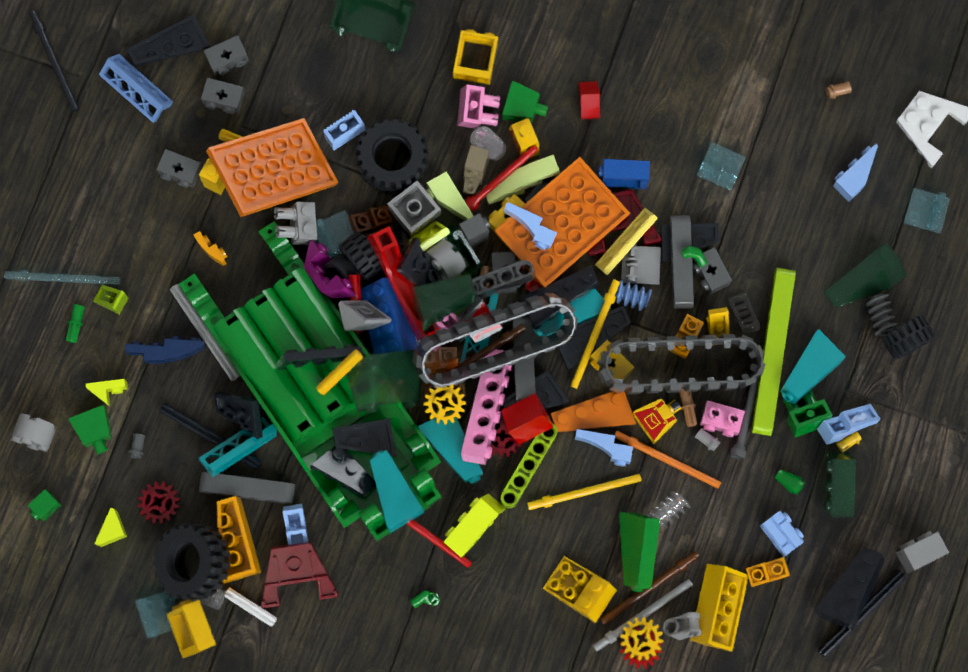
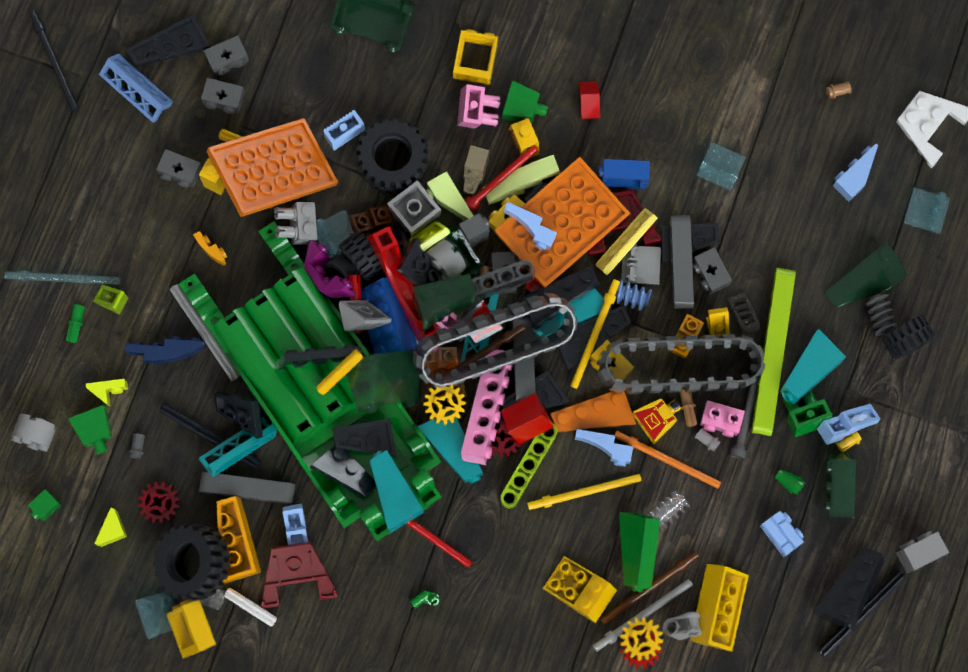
(473, 524): neon yellow wedge -> none
(485, 138): clear piece -> none
(694, 252): green arm -> none
(768, 572): light orange slope -> none

